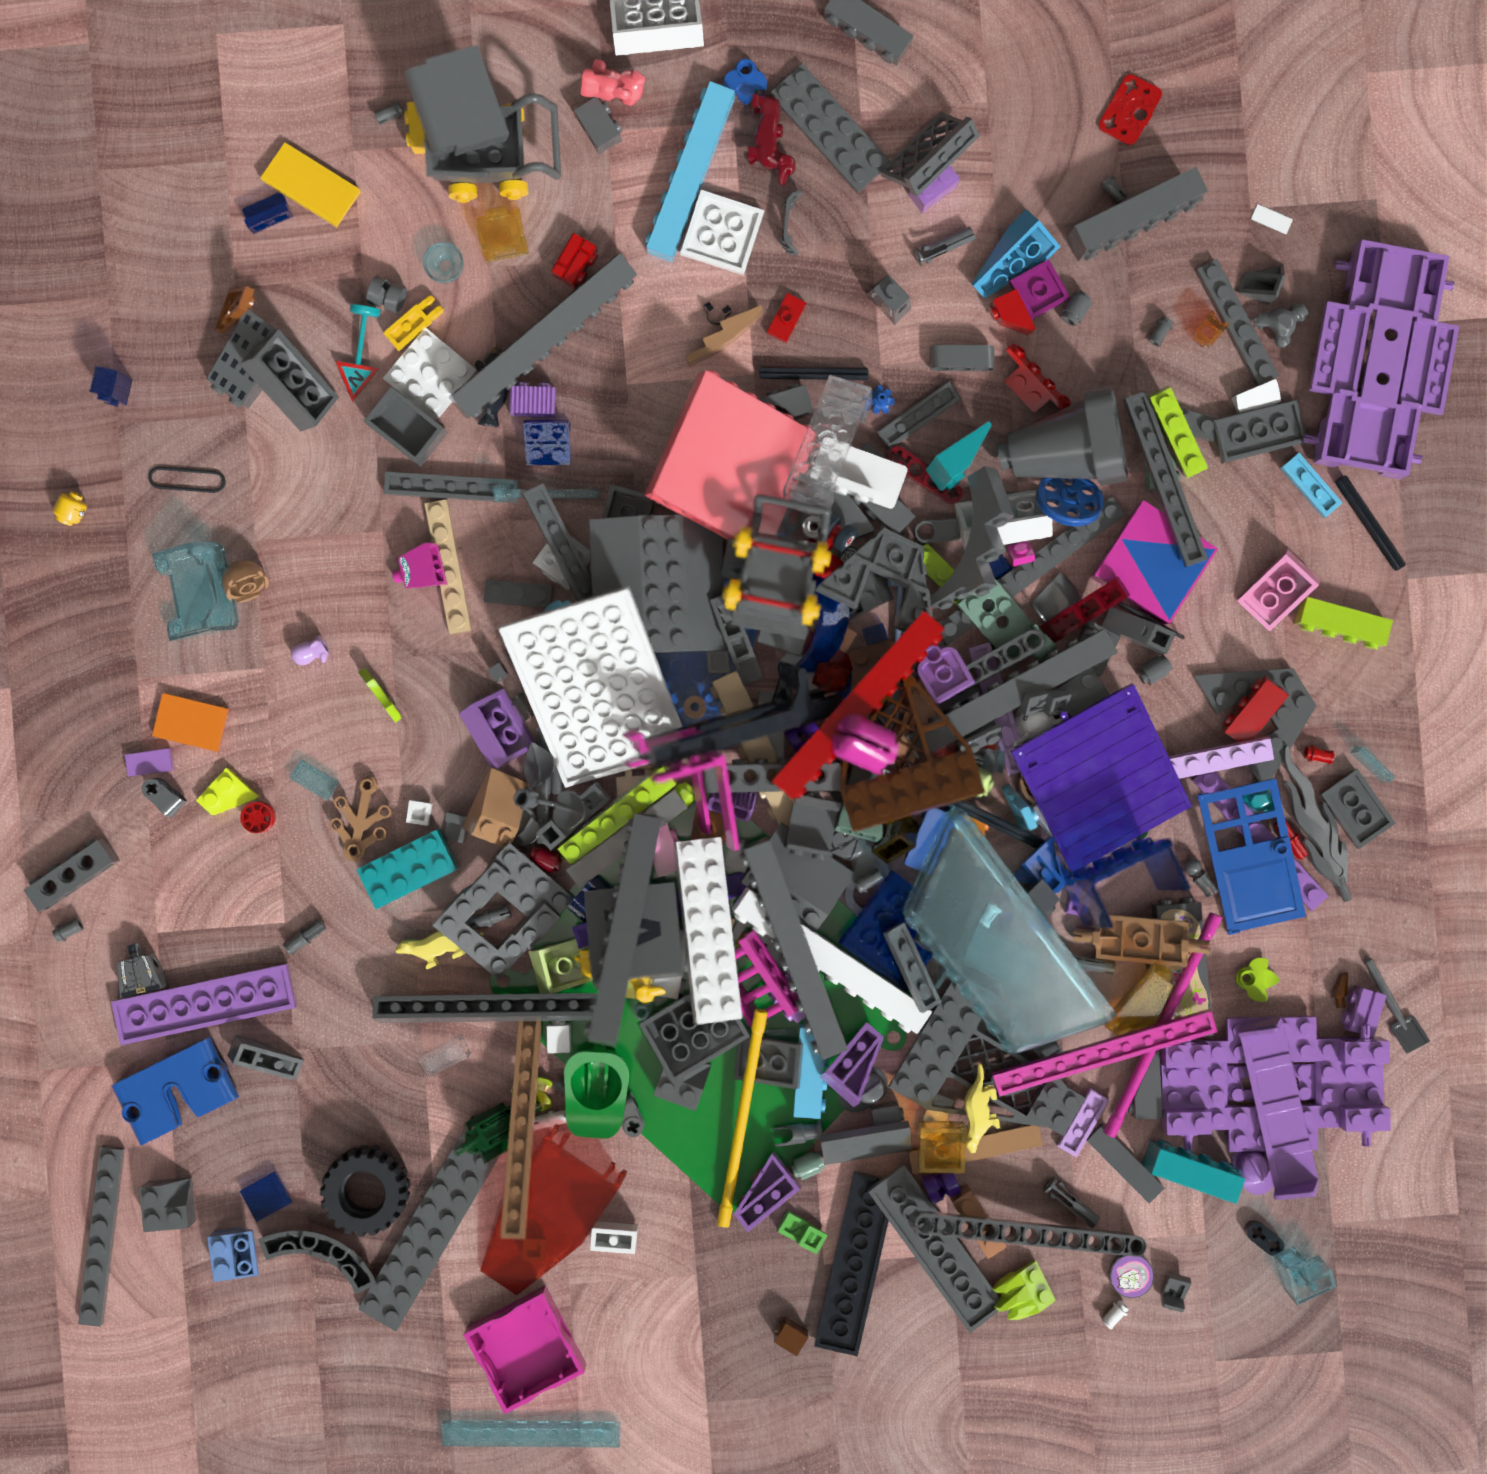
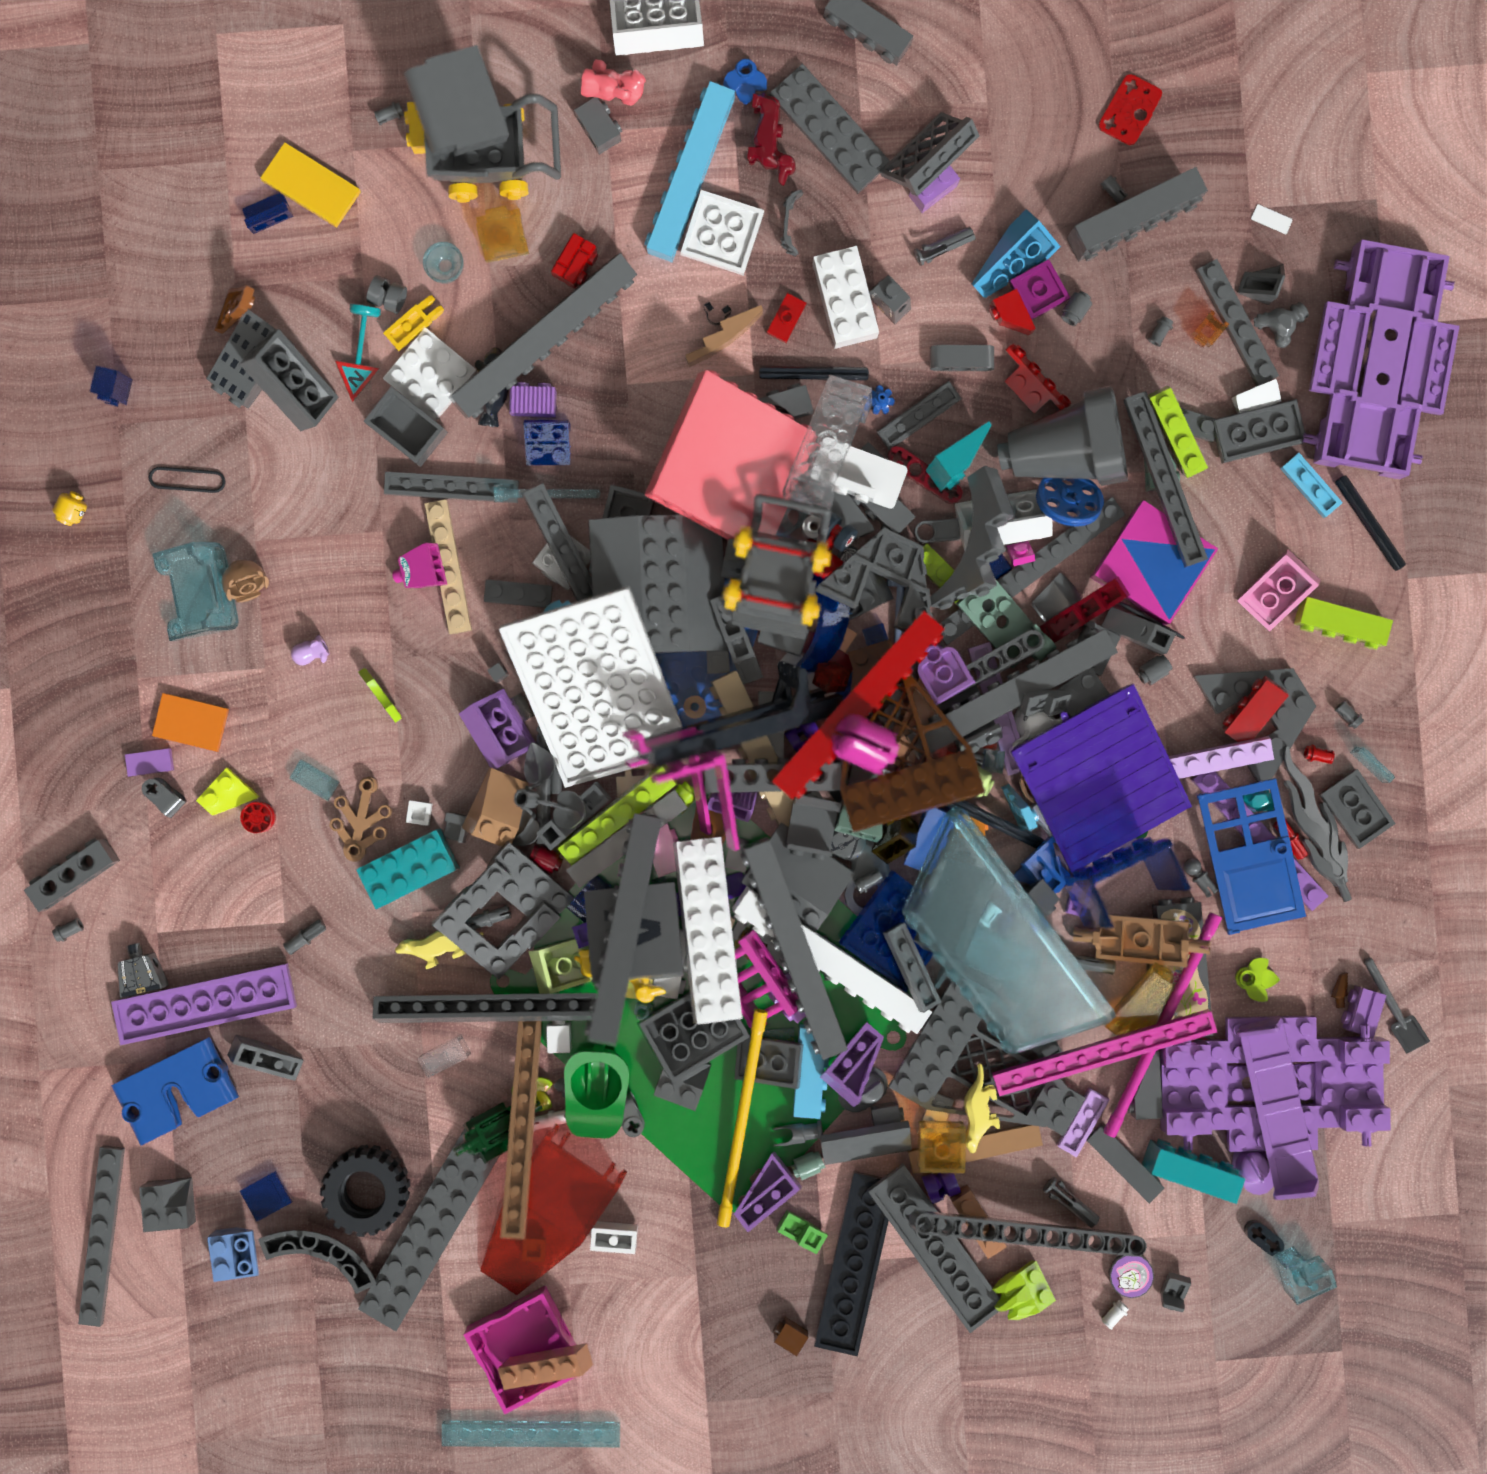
(545, 1366): none -> nougat brick
(845, 297): none -> white brick
(1349, 714): none -> dark grey pin

